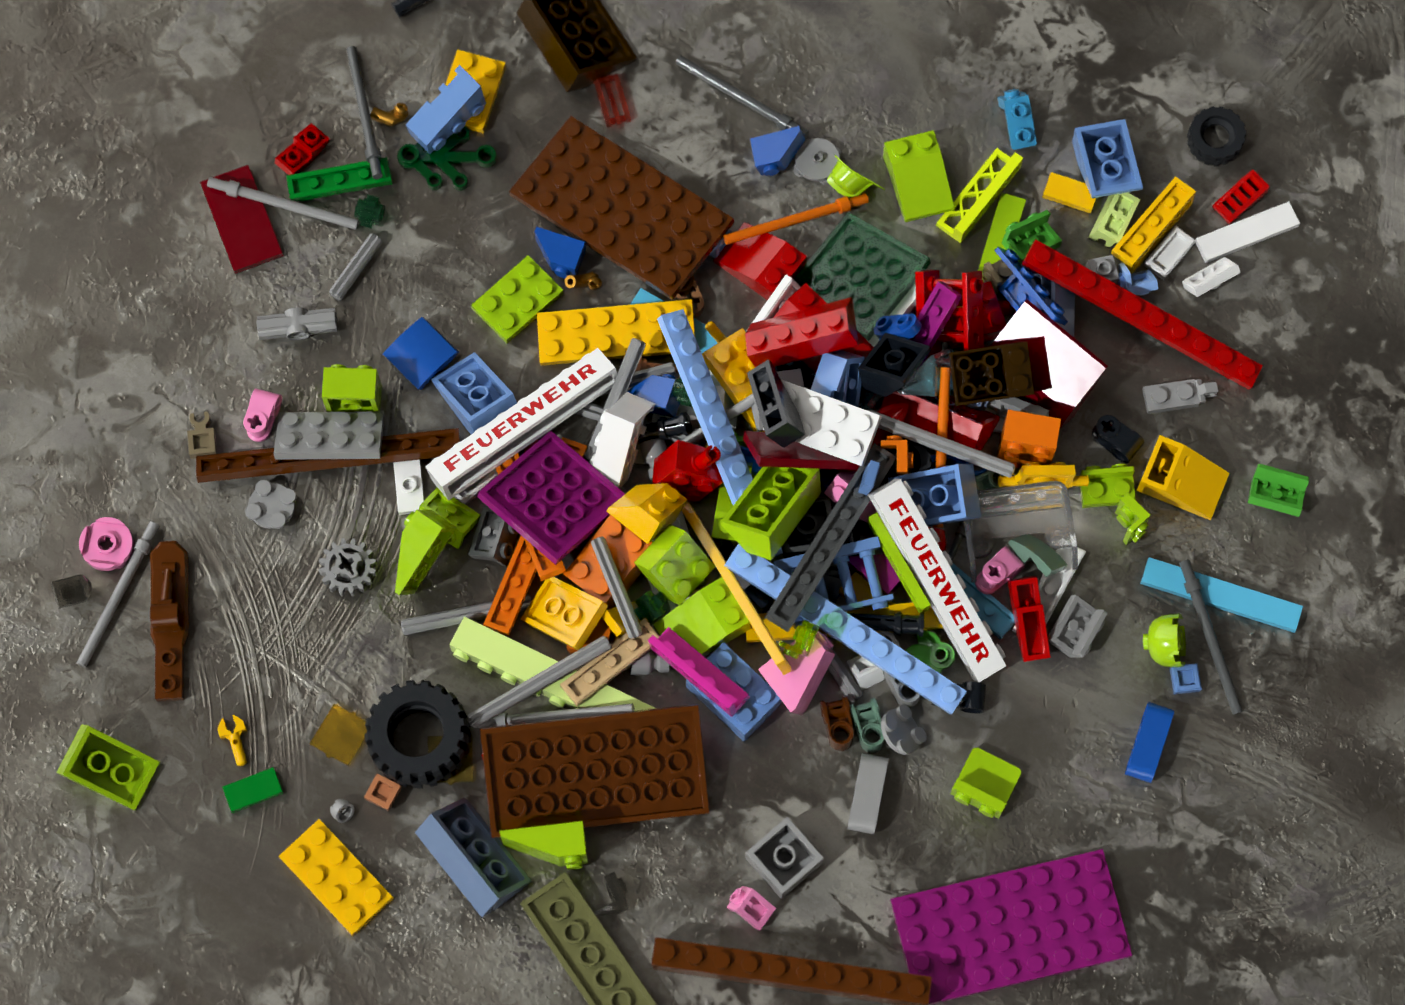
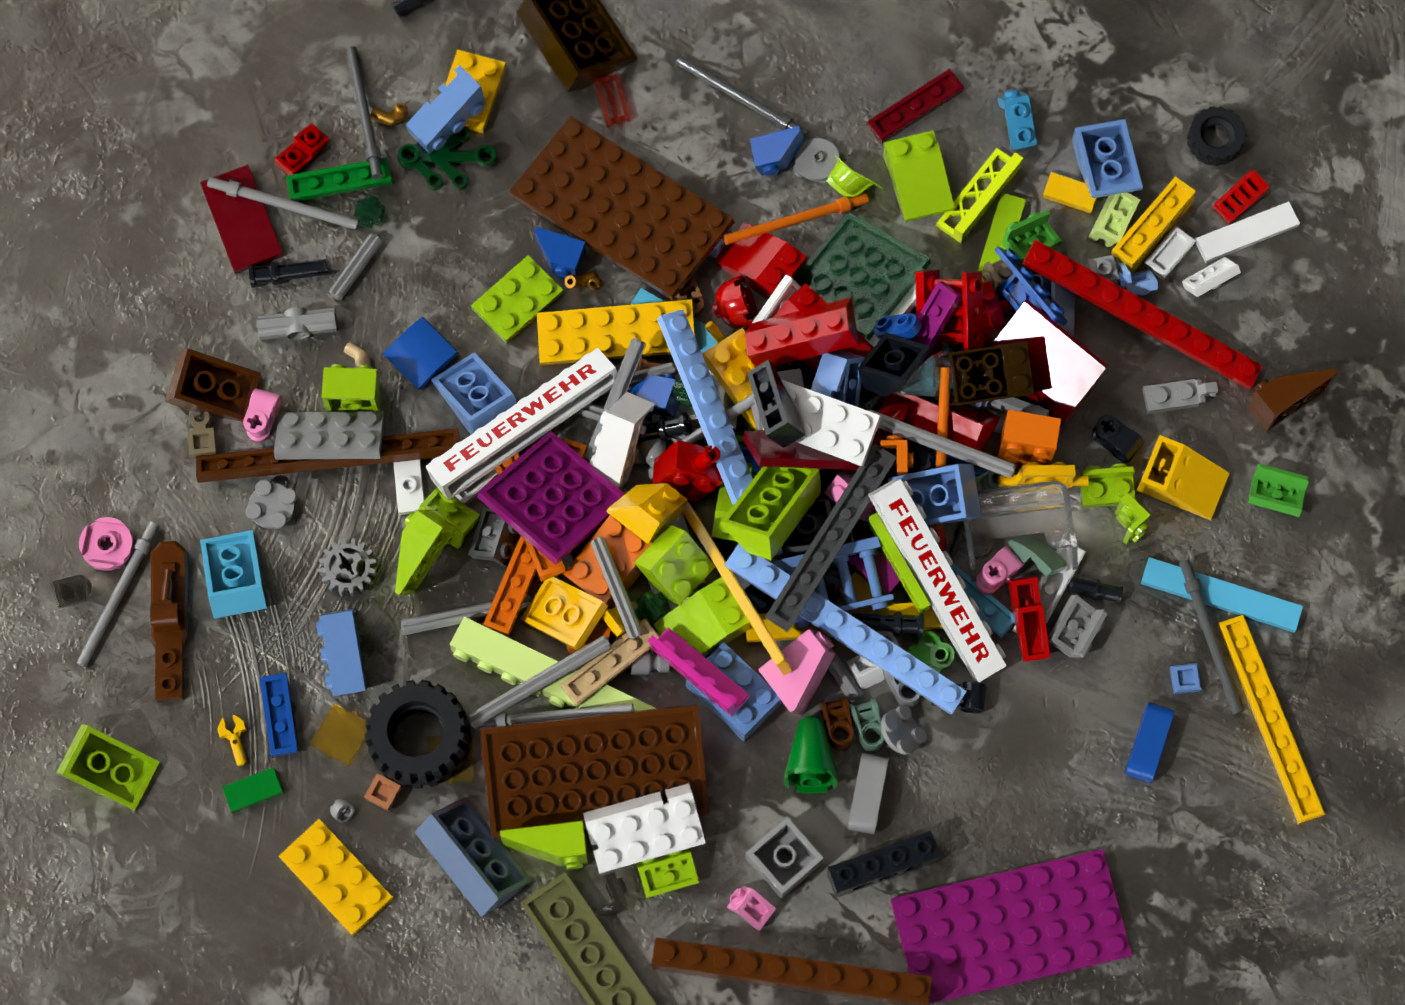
(211, 385): none -> reddish brown slope
(233, 574): none -> medium azure slope
(275, 273): none -> black pin
(278, 715): none -> blue plate
(342, 652): none -> medium blue wedge
(361, 356): none -> tan arm
(644, 828): none -> white piece
(667, 873): none -> lime bracket
(735, 304): none -> red cylinder
(804, 638): clear neon green bracket -> none
(811, 758): none -> green cone
(869, 477): medium blue tile -> none
(883, 864): none -> black brick
(915, 106): none -> dark red tile
(985, 783): lime bracket -> none
(1095, 589): none -> black axle
(1166, 640): lime cylinder -> none
(1271, 719): none -> yellow tile
(1287, 394): none -> reddish brown slope

